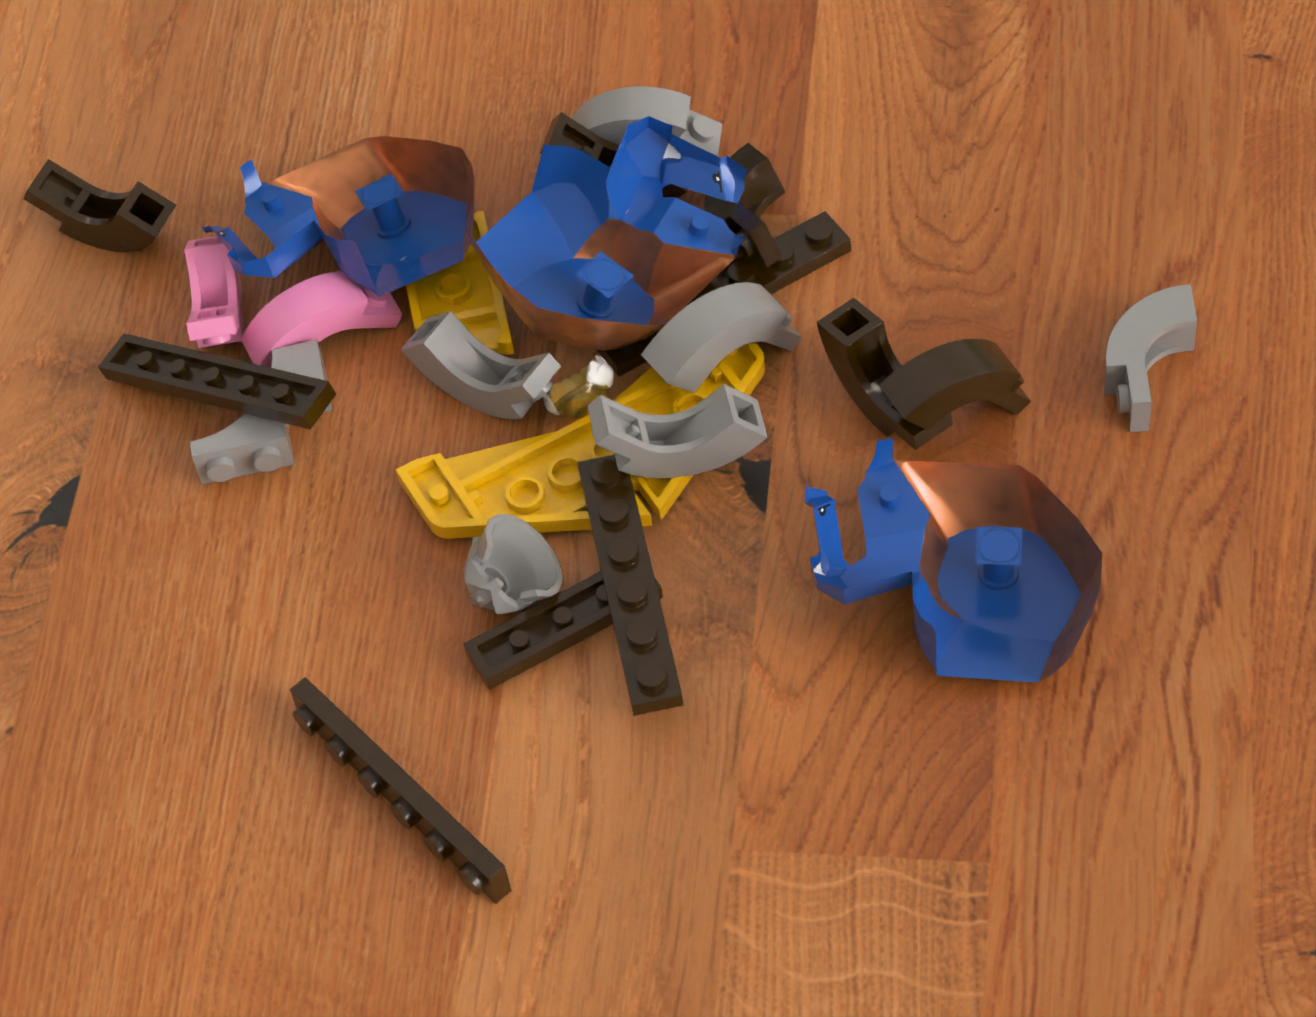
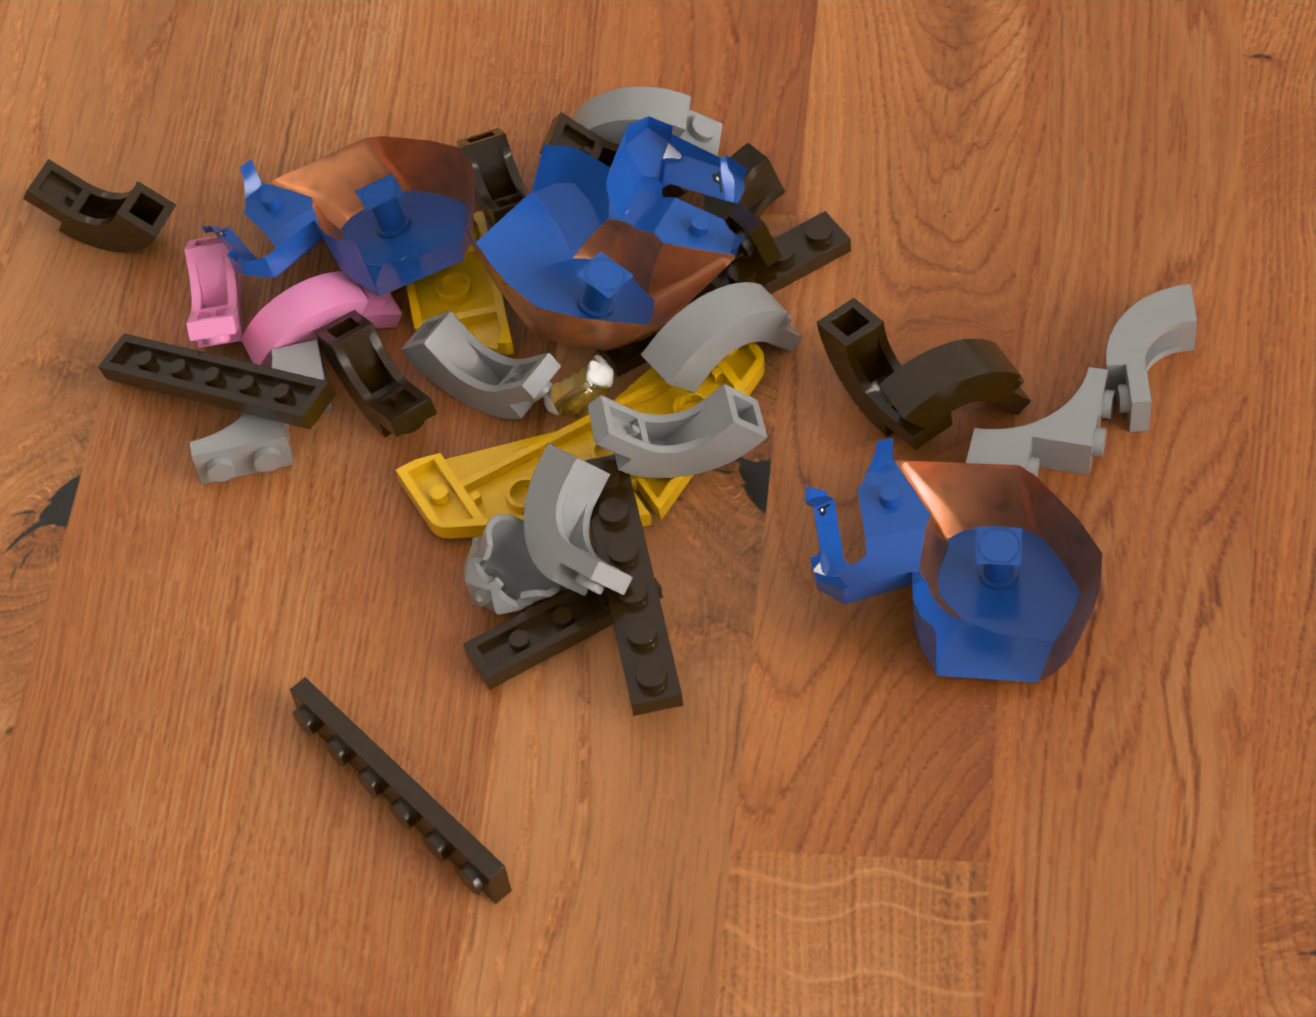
(372, 377): none -> dark brown arch
(495, 174): none -> dark brown arch
(559, 520): none -> light grey arch
(1057, 442): none -> light grey arch

